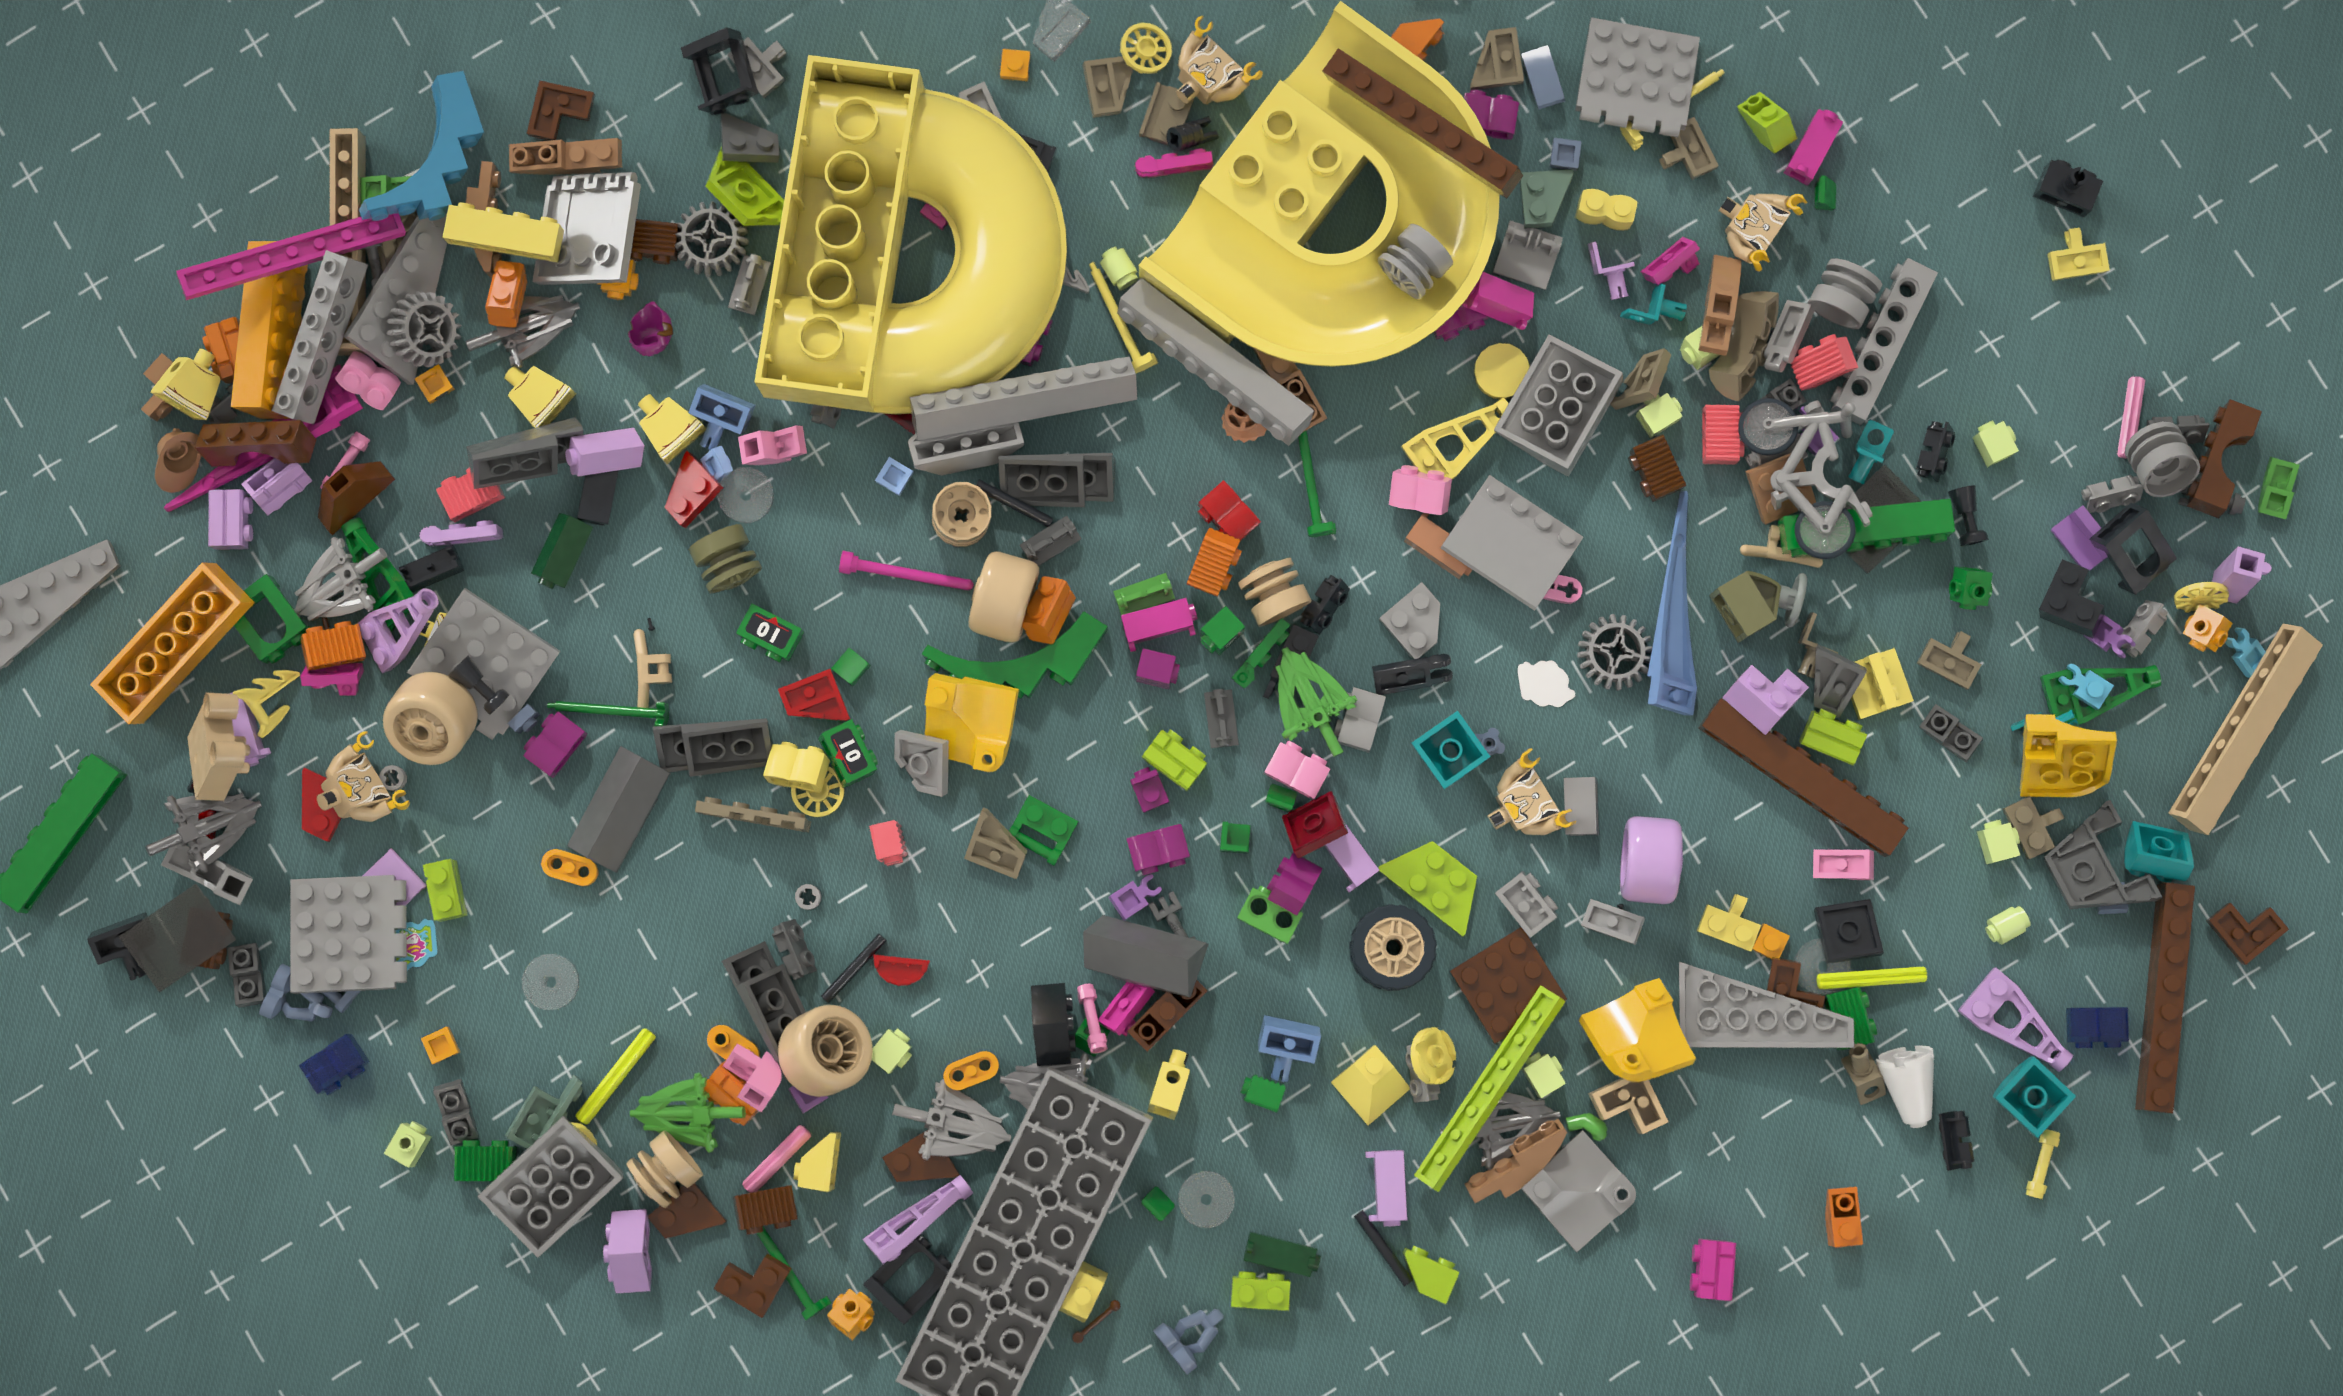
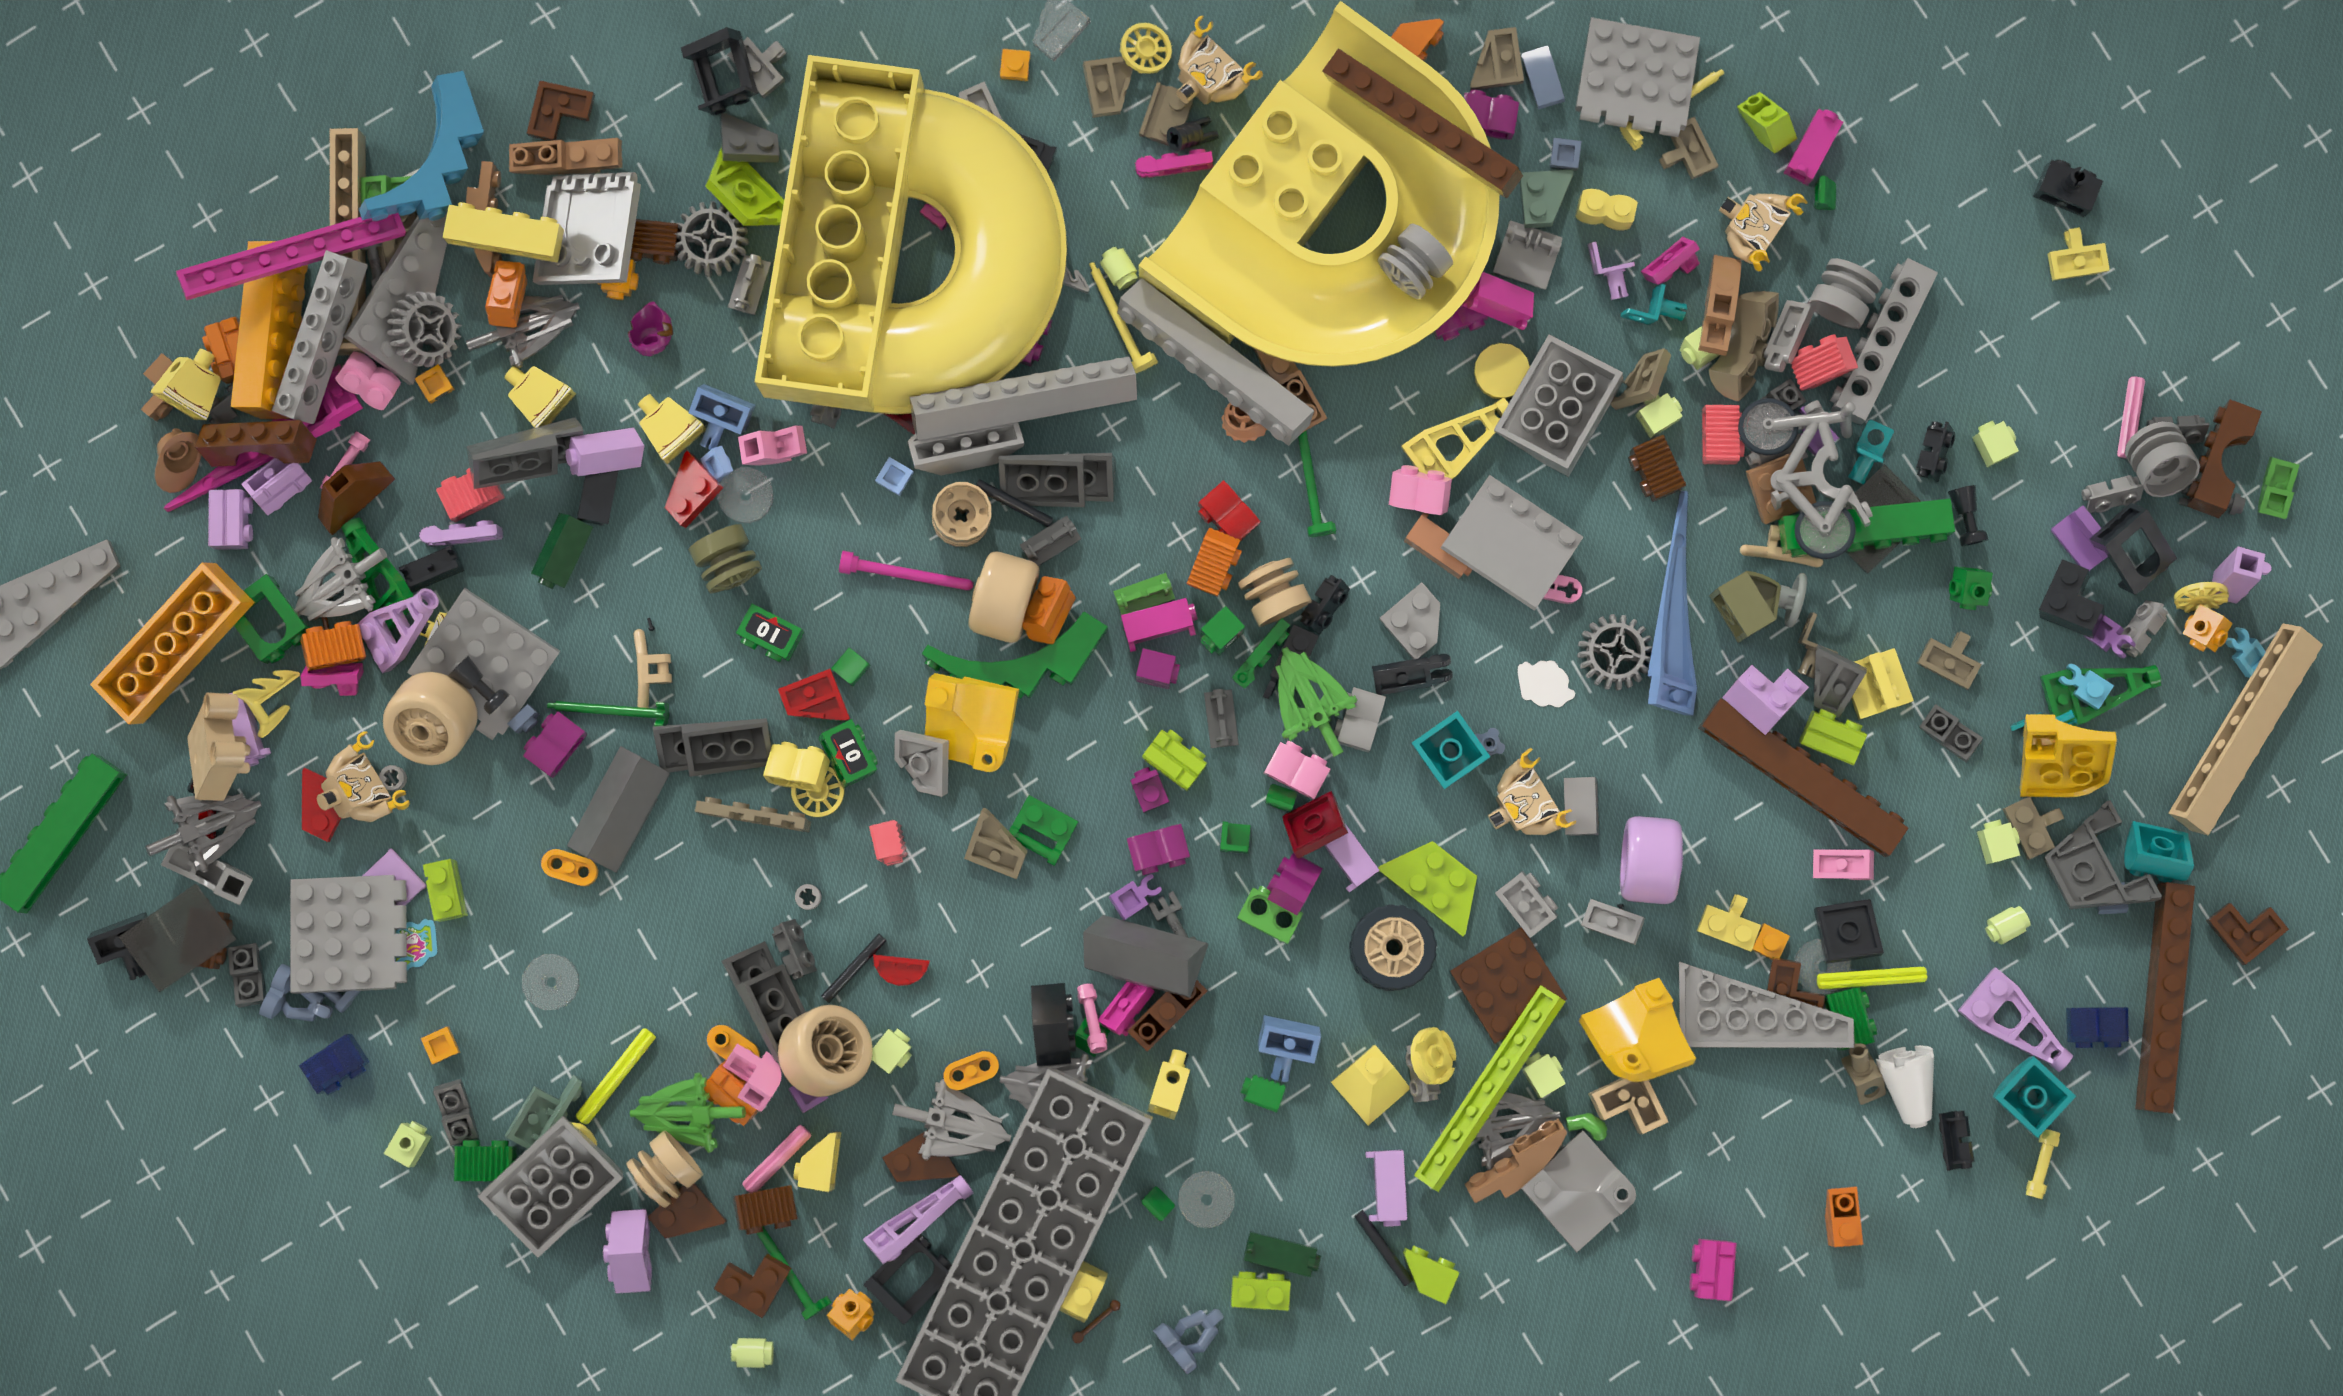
(752, 1352): none -> yellowish green brick

